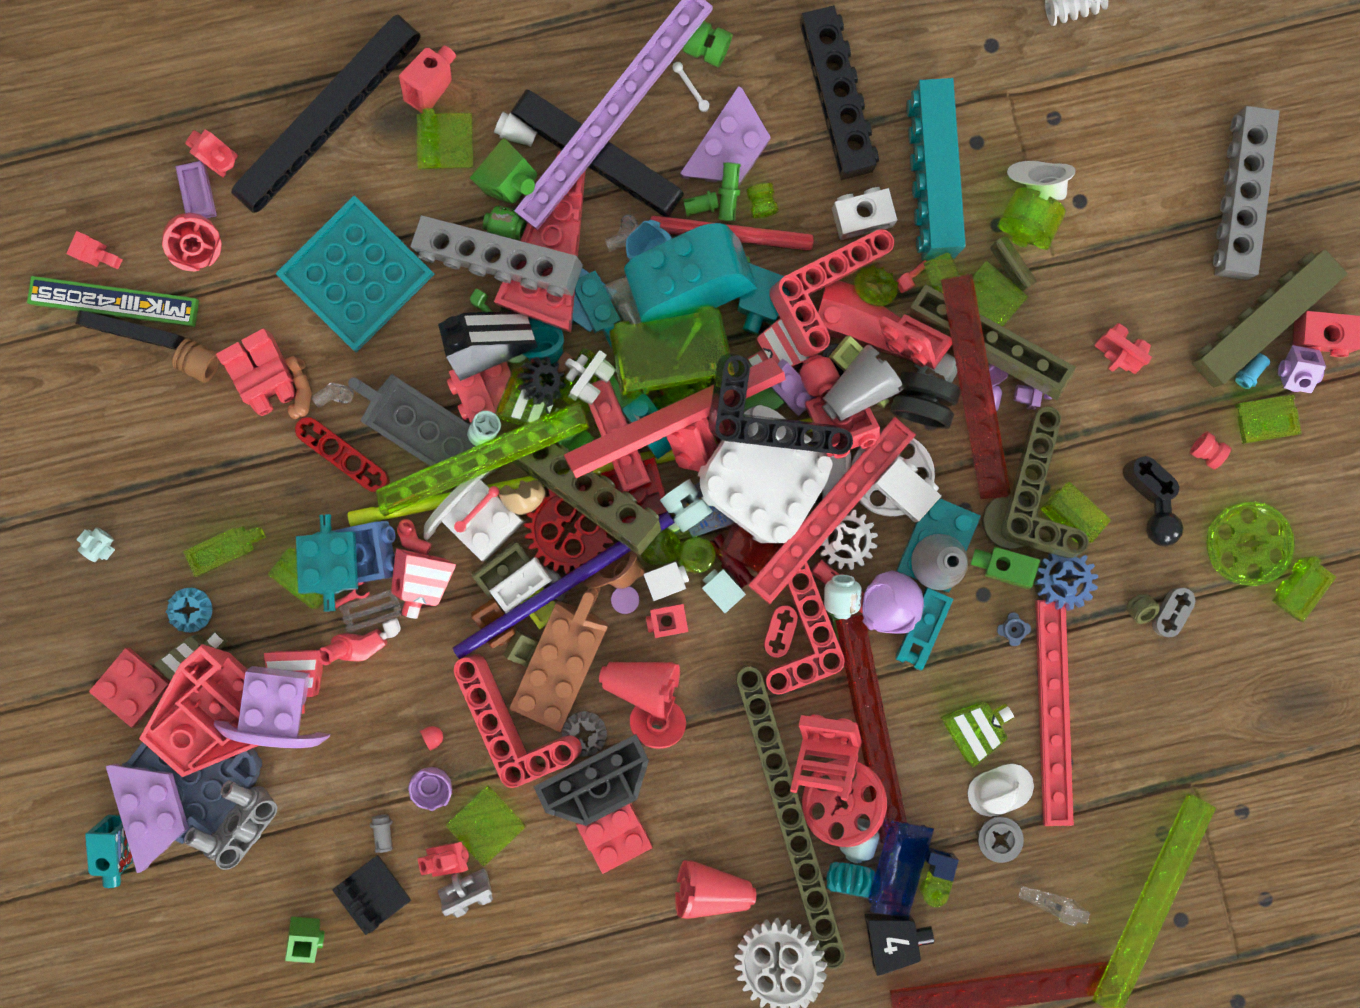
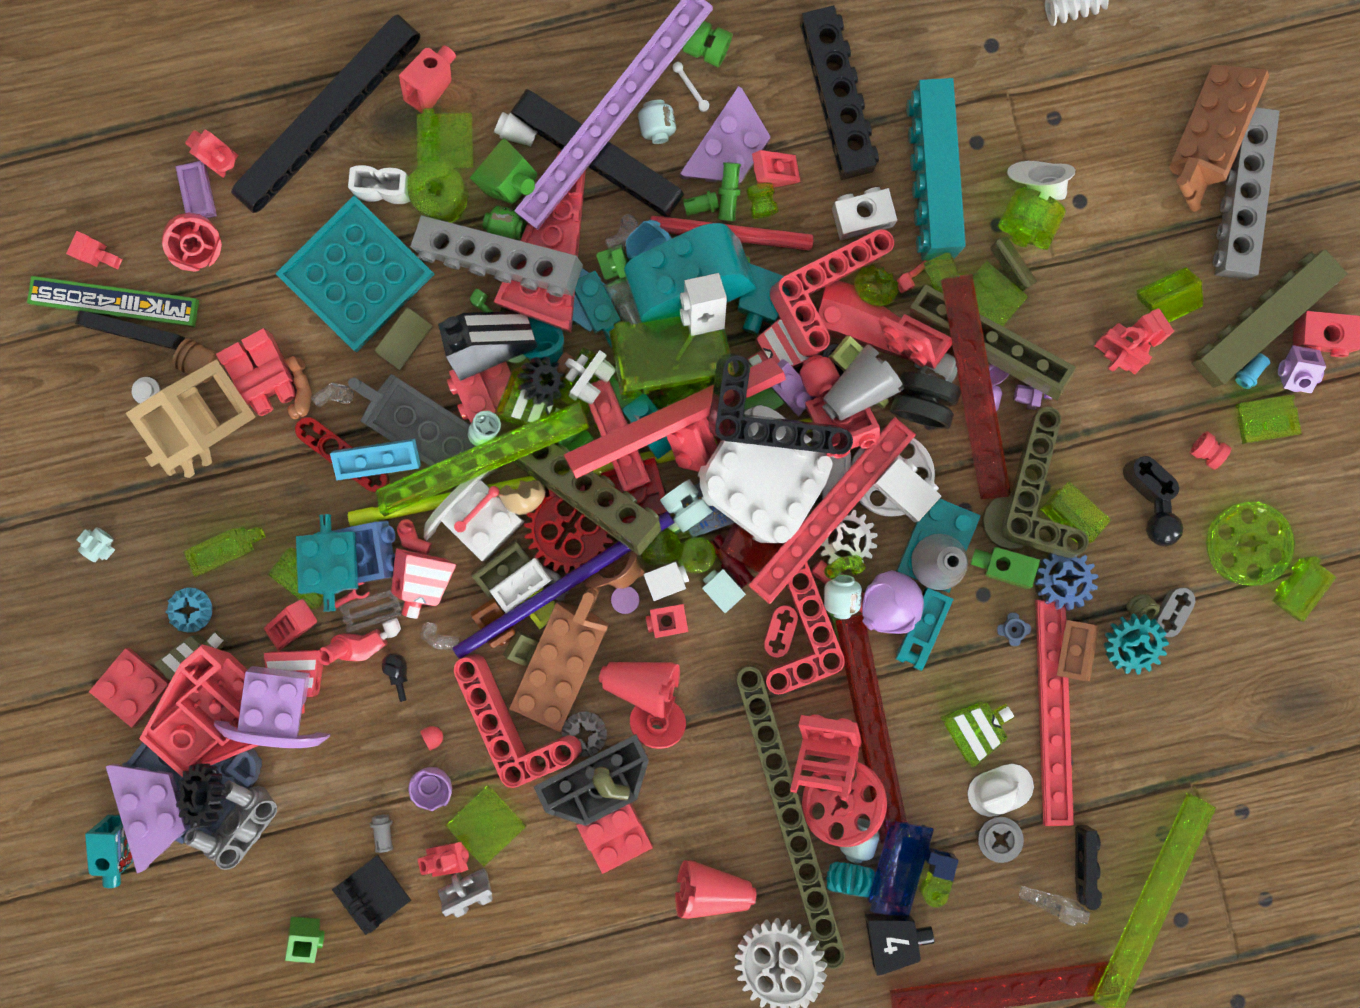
(144, 389): none -> white plate
(180, 423): none -> tan piece
(200, 795): none -> black gear
(292, 622): none -> coral slope
(374, 184): none -> white brick
(375, 459): none -> medium azure plate
(396, 668): none -> black piece
(403, 338): none -> olive slope
(433, 177): none -> clear neon green brick
(435, 640): none -> clear arm
(606, 786): none -> olive arm
(612, 262): none -> bright green bracket
(657, 121): none -> light aqua head
(703, 304): none -> white brick
(775, 168): none -> coral slope
(843, 563): none -> clear neon green arm
(1078, 650): none -> nougat panel
(1086, 866): none -> black hinge
(1135, 643): none -> teal gear
(1149, 328): none -> coral piece
(1173, 294): none -> clear neon green panel
(1216, 129): none -> nougat hinge

